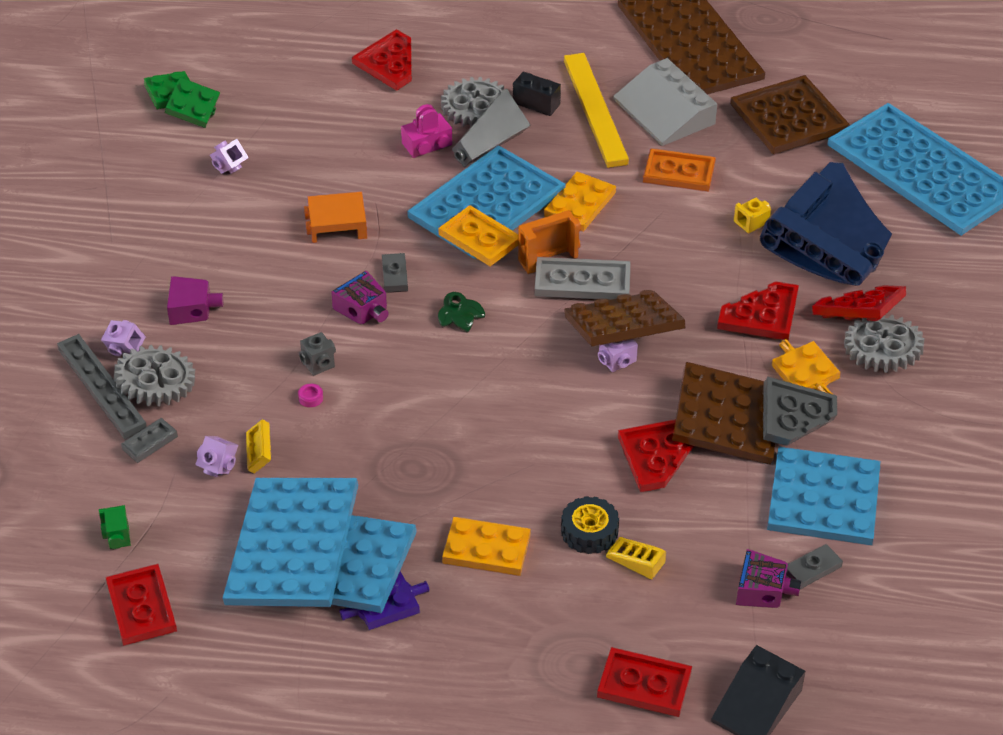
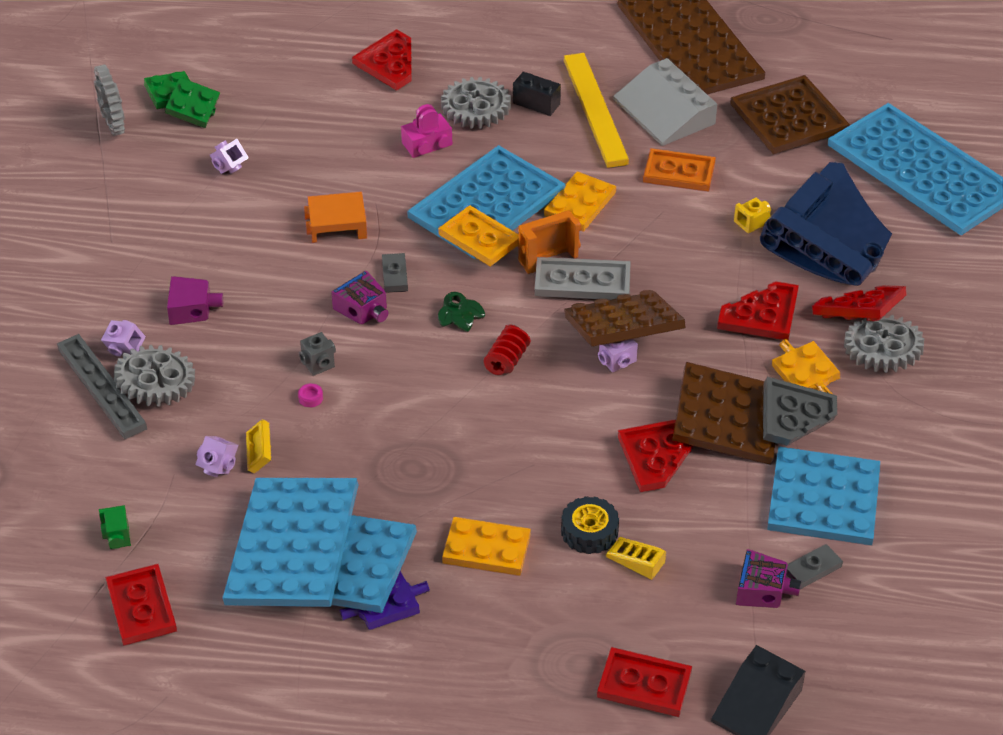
(109, 100): none -> light grey gear
(149, 440): dark grey plate -> none
(494, 127): slope -> none
(507, 350): none -> red piece

